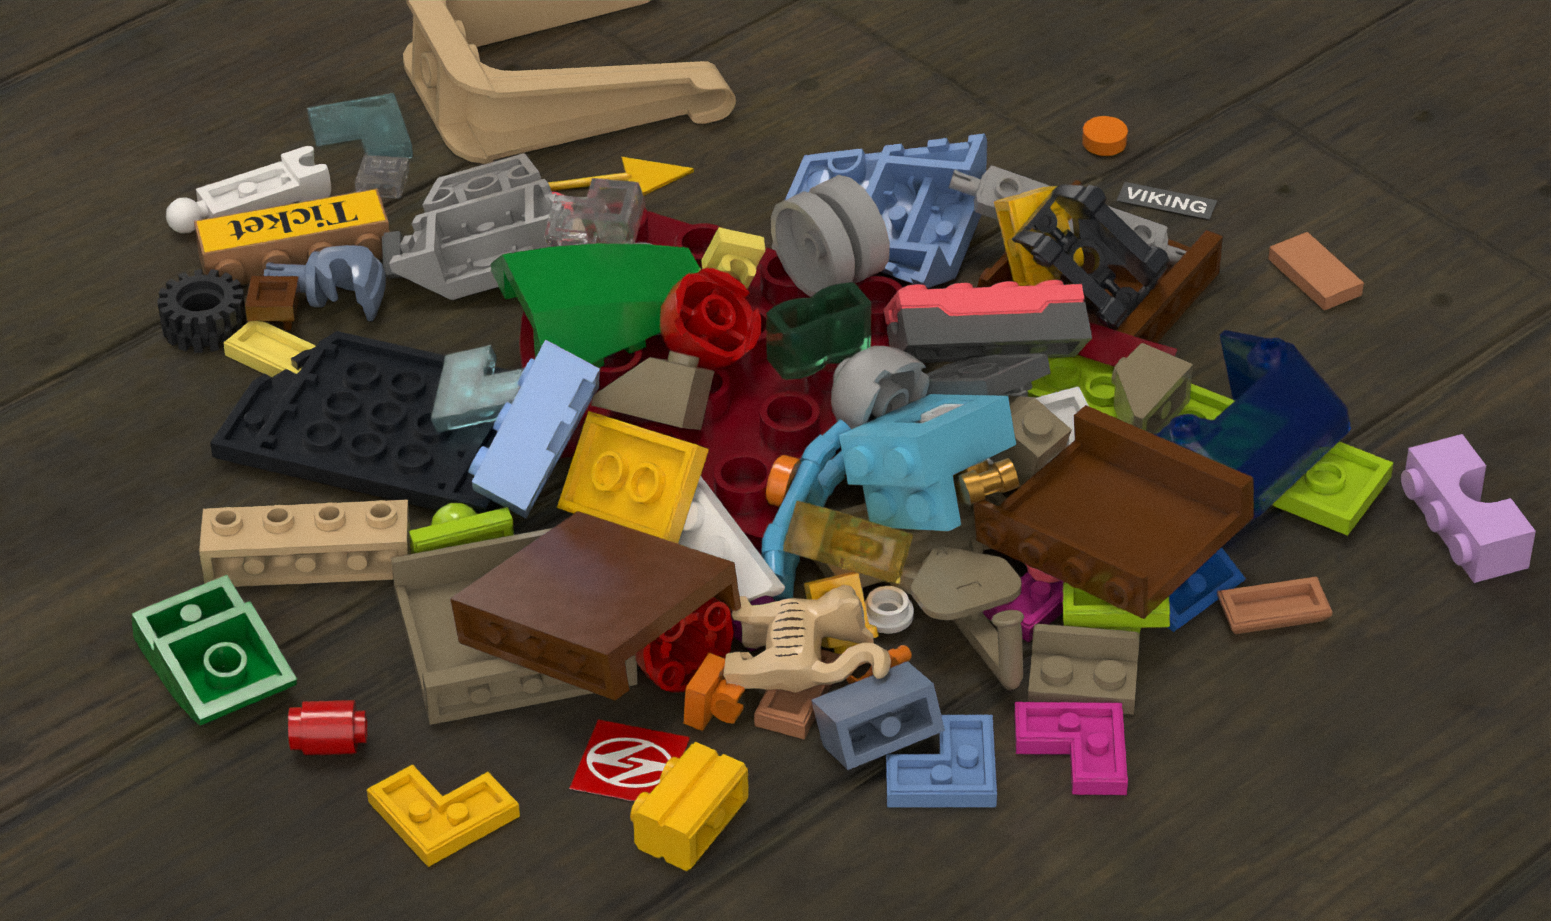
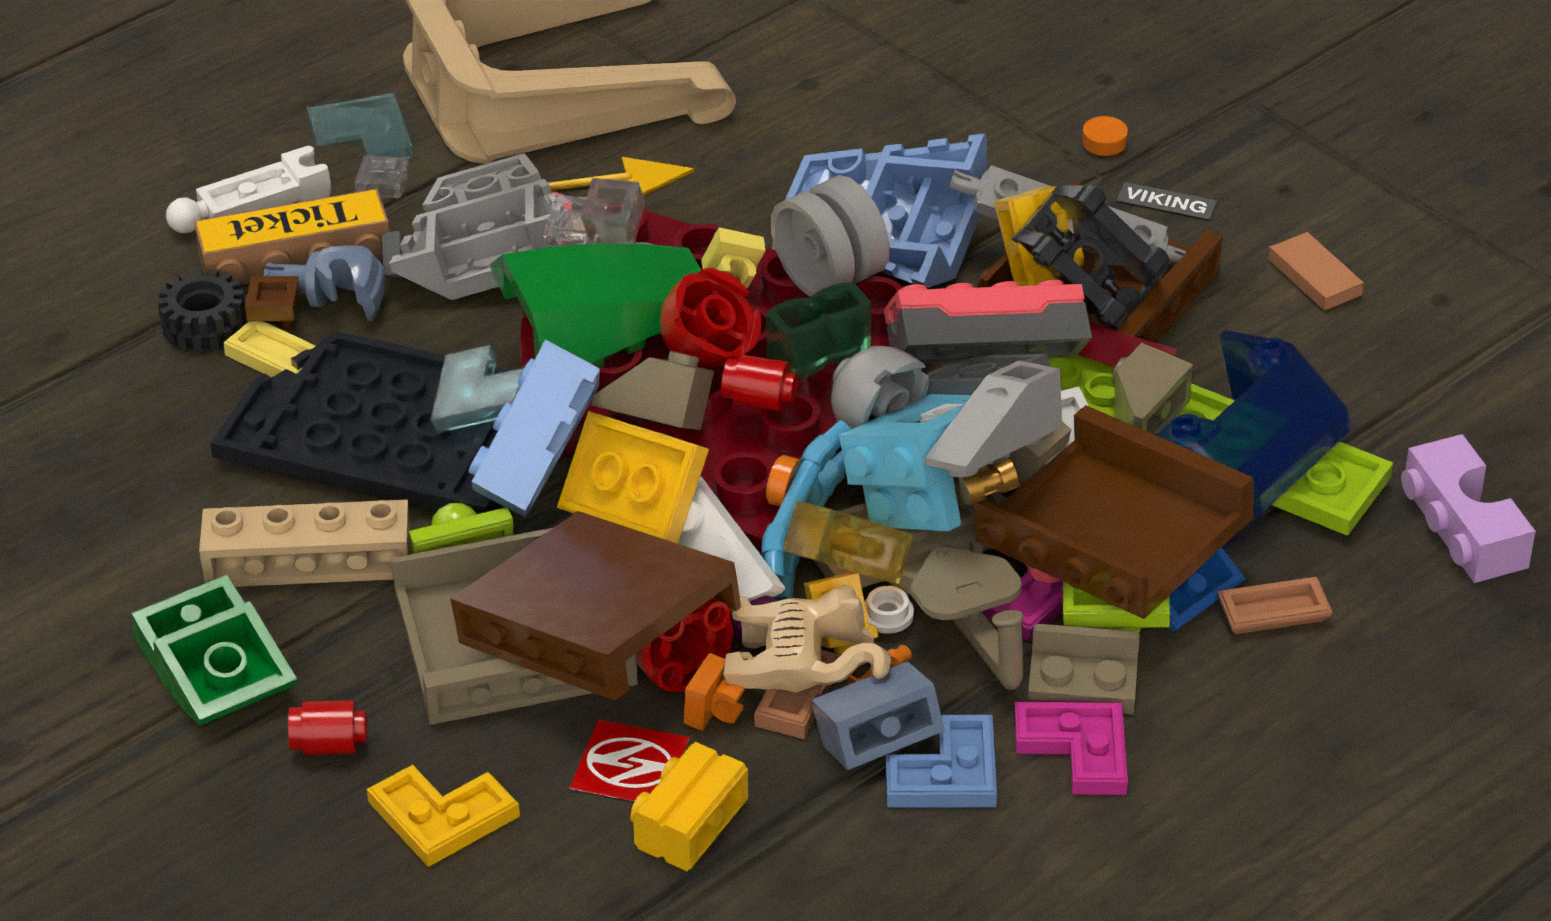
(759, 382): none -> red brick
(1002, 415): none -> light grey slope

